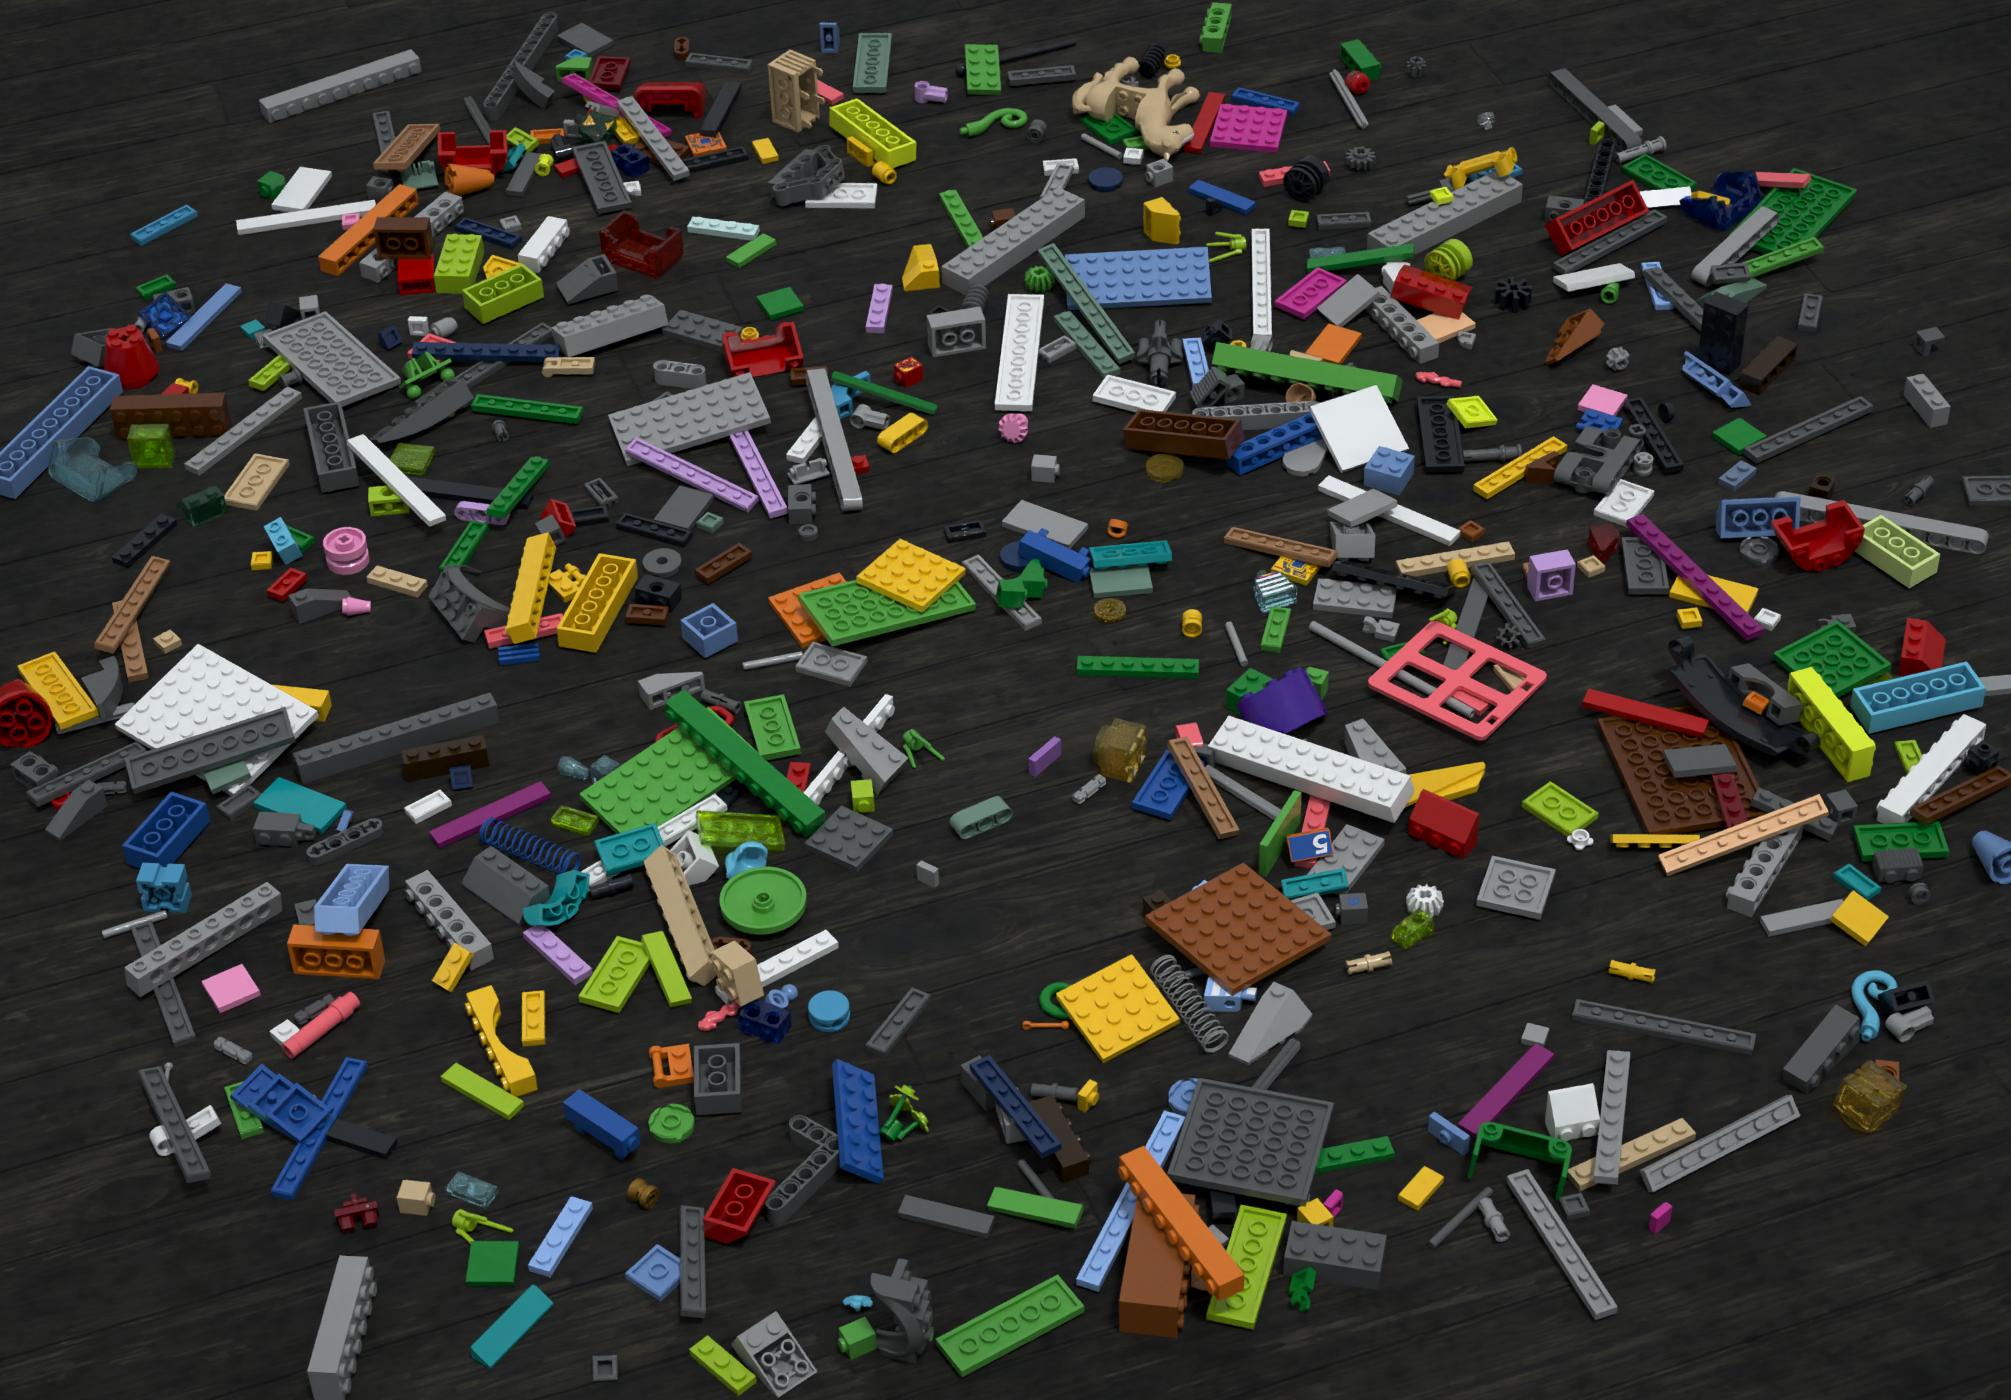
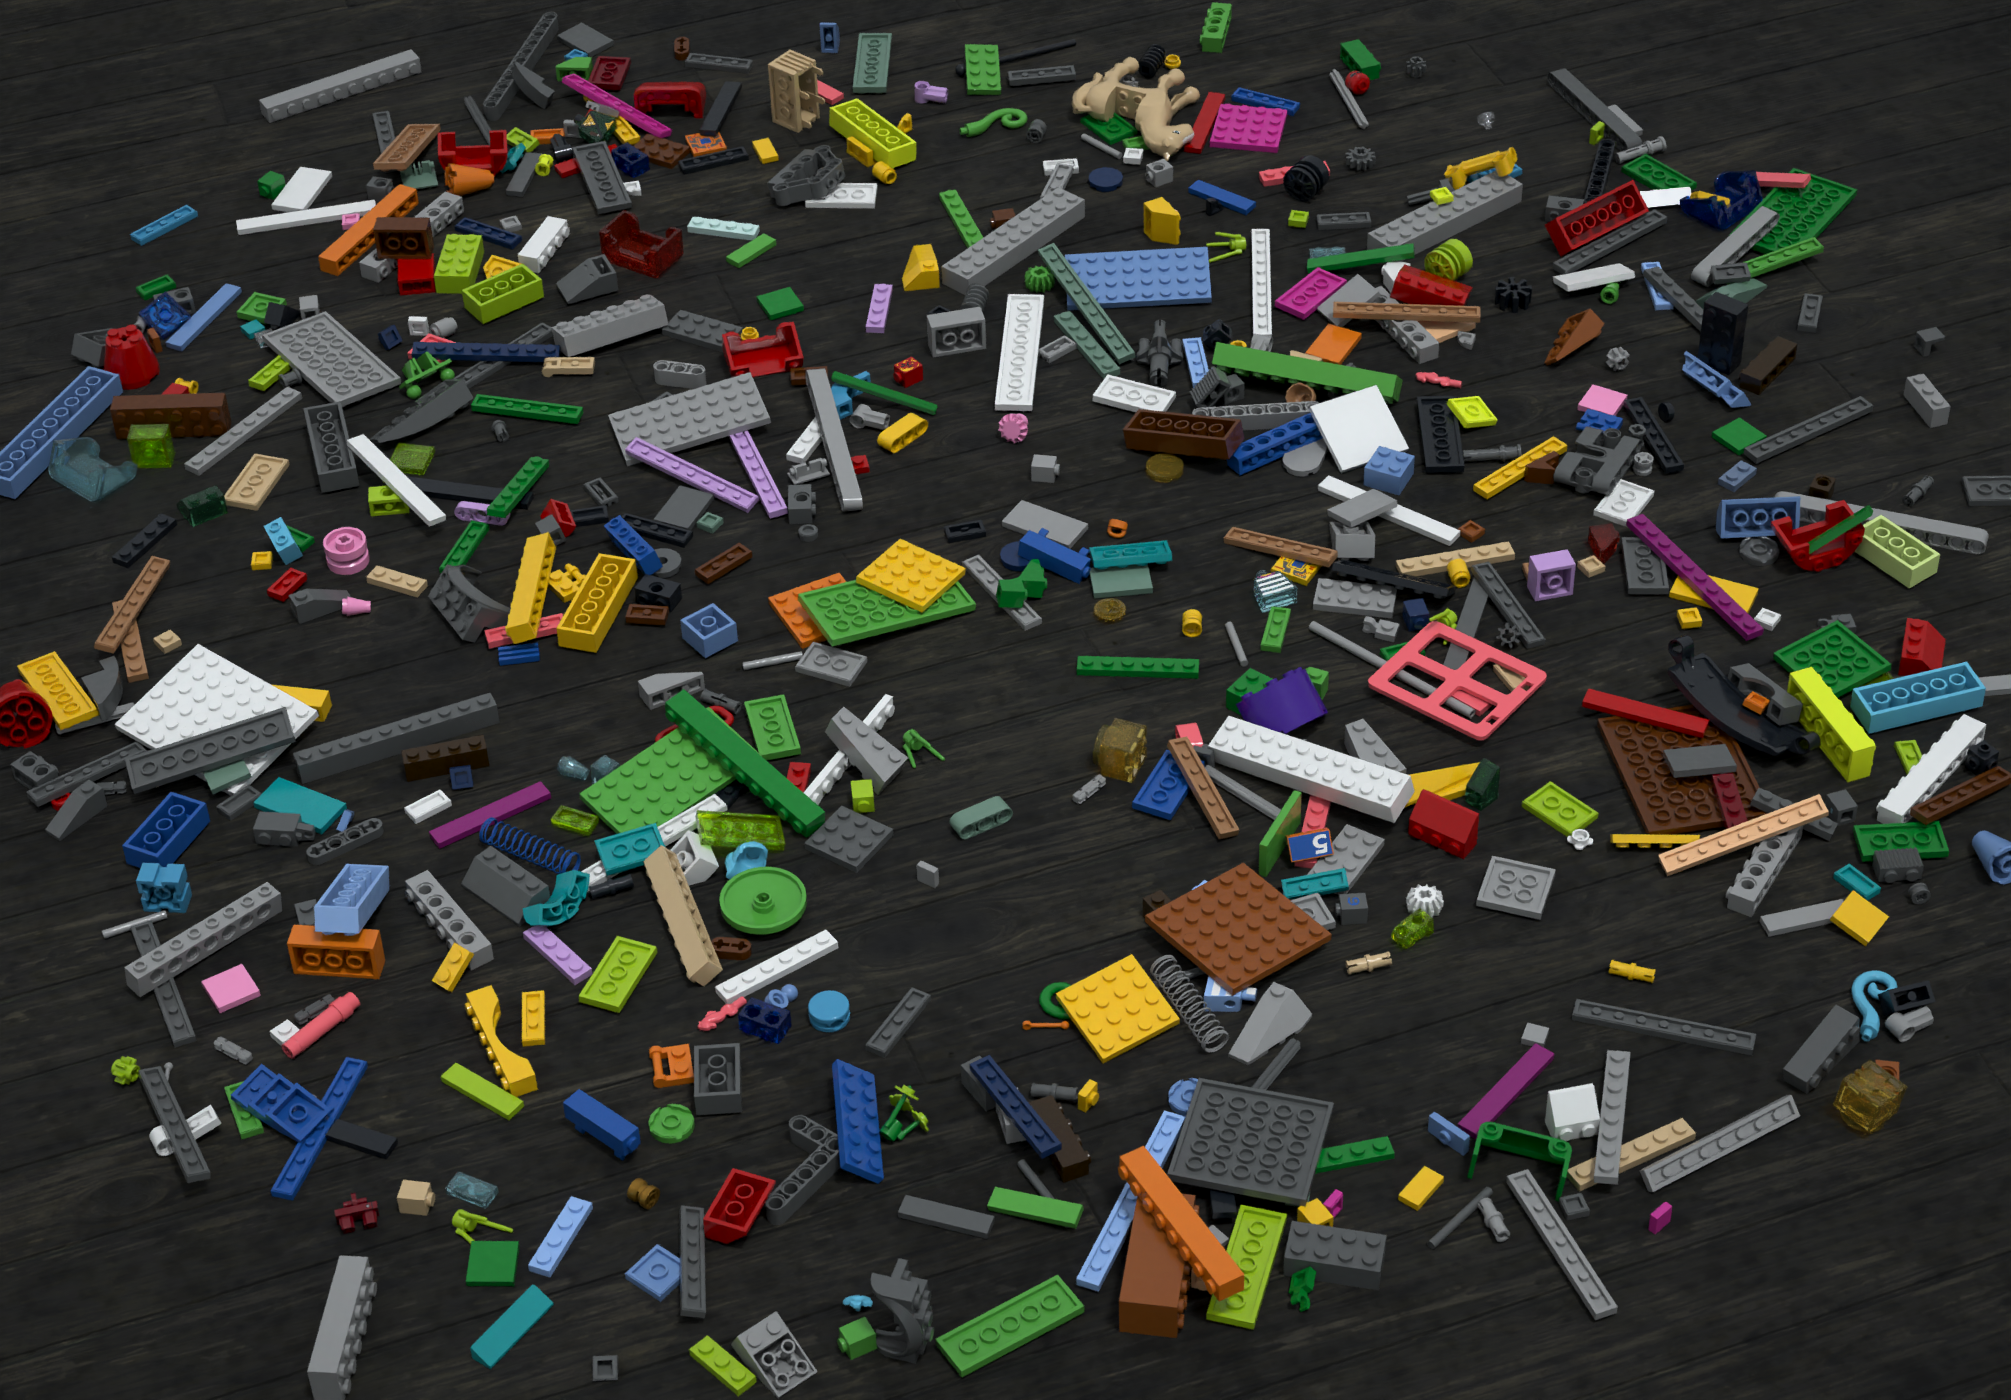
(125, 1070): none -> lime gear
(257, 306): none -> bright green plate
(633, 545): none -> blue brick
(653, 138): light grey plate -> none
(666, 969): lime tile -> none
(737, 973): tan brick -> none
(905, 123): none -> yellow tile
(1044, 756): medium lavender tile -> none
(1406, 312): none -> medium nougat tile
(1415, 614): none -> dark blue brick
(1483, 785): none -> clear green slope
(1840, 528): none -> green tile

